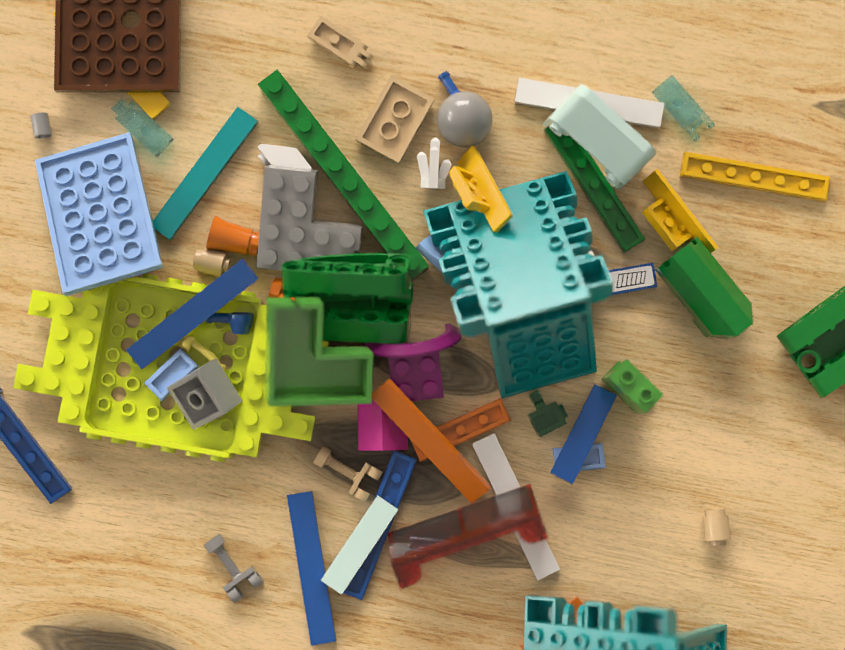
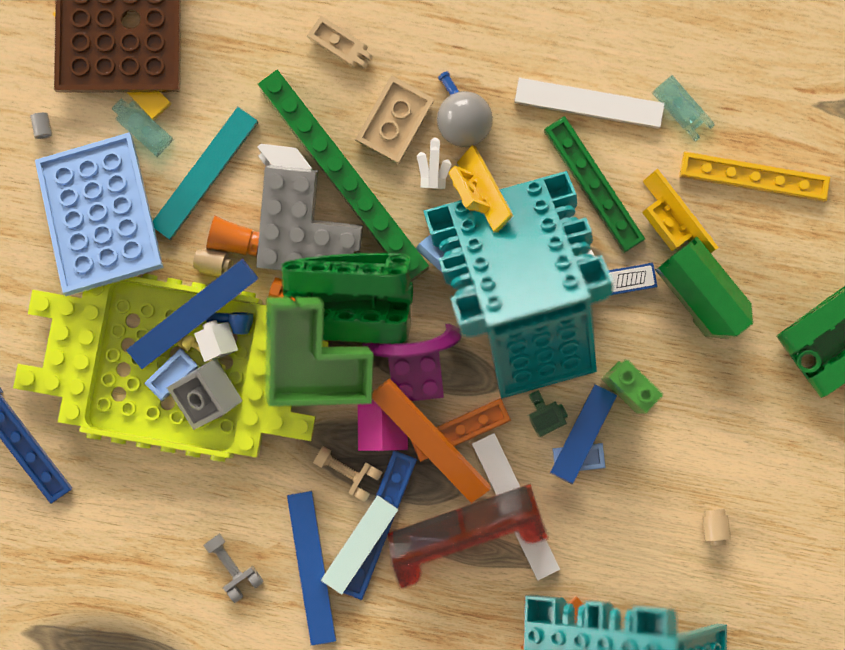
(215, 340): none -> white brick
(602, 135): light aqua windscreen -> none

